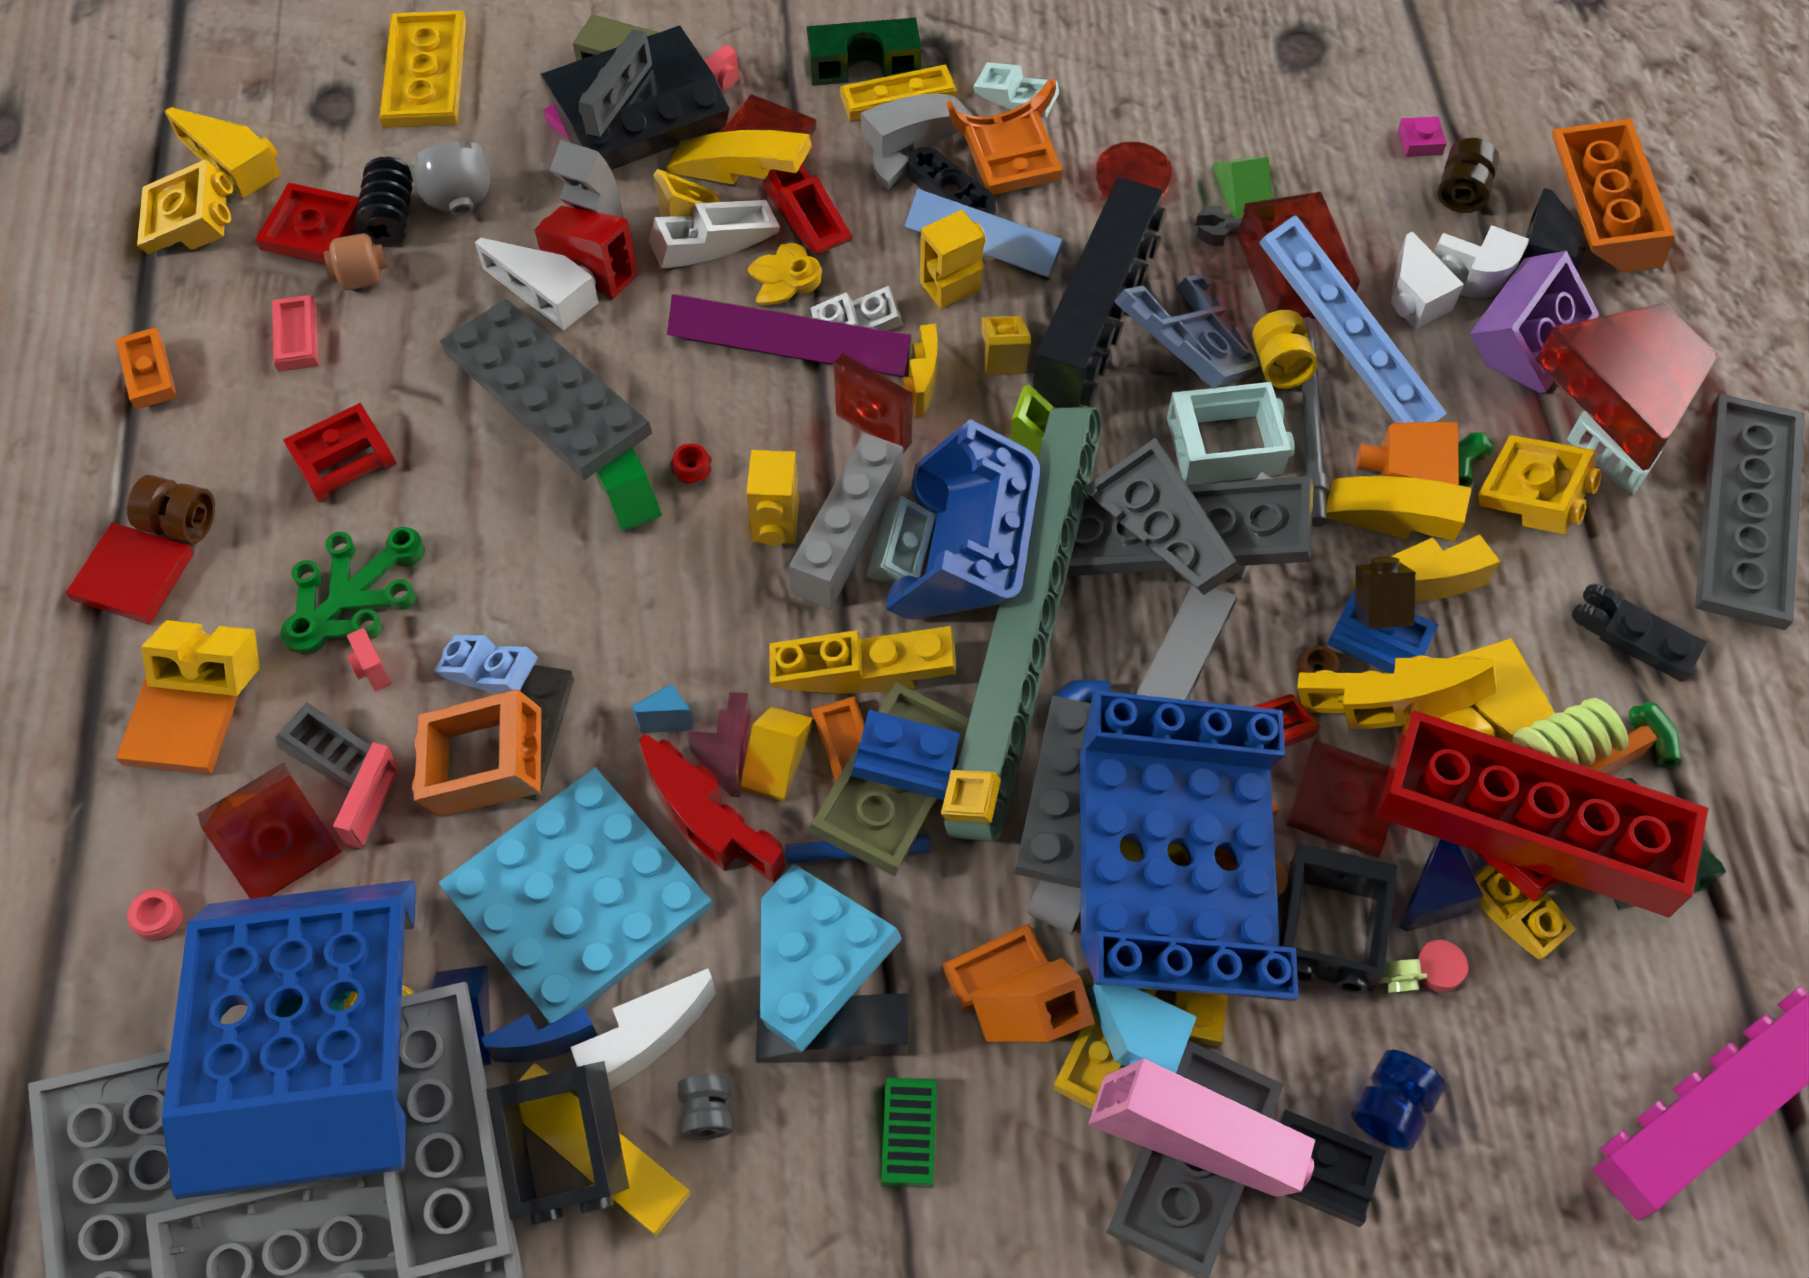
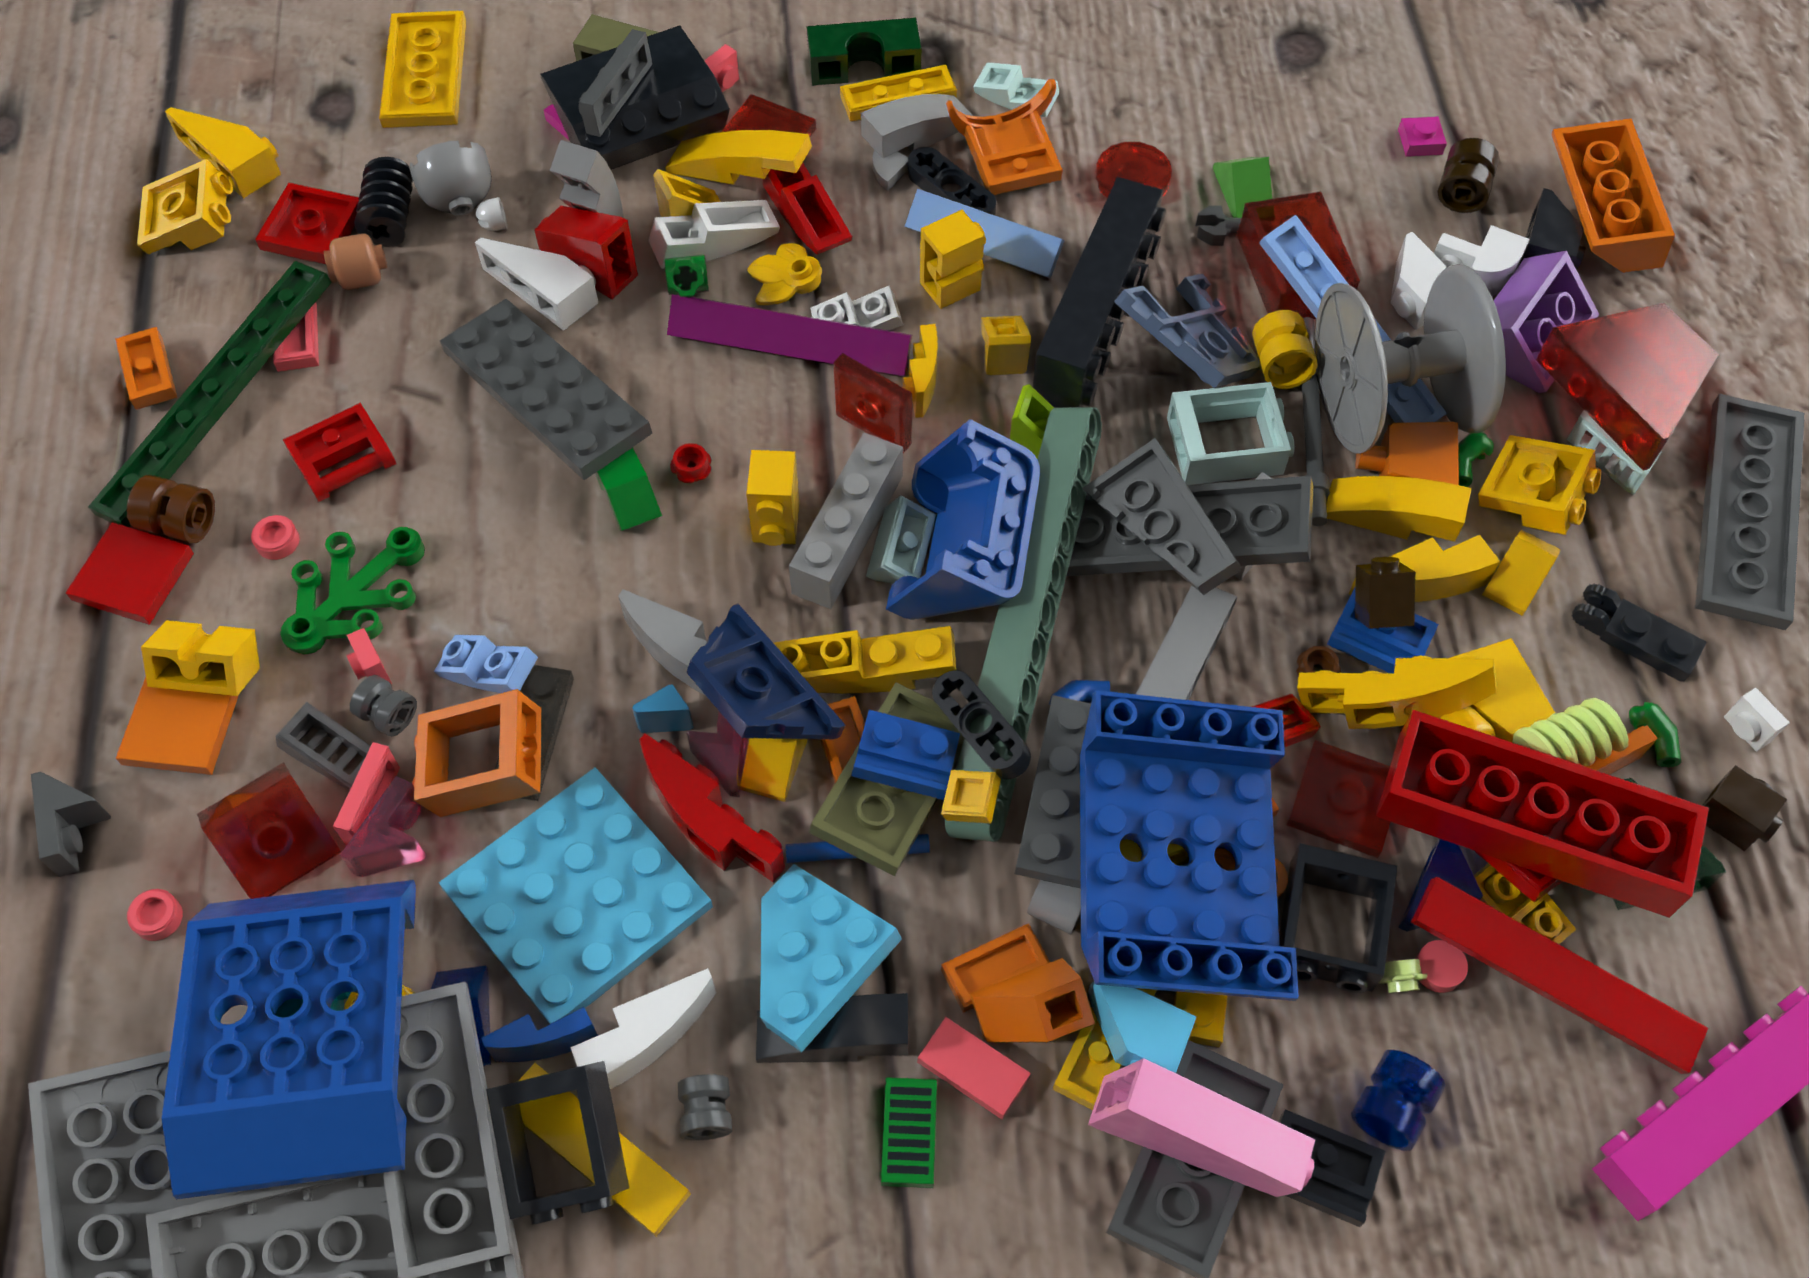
(58, 816): none -> dark grey slope
(214, 388): none -> dark green tile
(275, 537): none -> coral tile
(380, 838): none -> clear pink slope
(385, 707): none -> dark grey wheel
(491, 215): none -> white hinge
(664, 633): none -> light grey slope
(686, 275): none -> green piece
(759, 685): none -> dark blue wing
(973, 1068): none -> coral tile
(981, 742): none -> black beam
(1458, 353): none -> light grey piece
(1521, 572): none -> yellow slope
(1560, 975): none -> red tile
(1743, 809): none -> dark brown brick
(1756, 719): none -> white plate

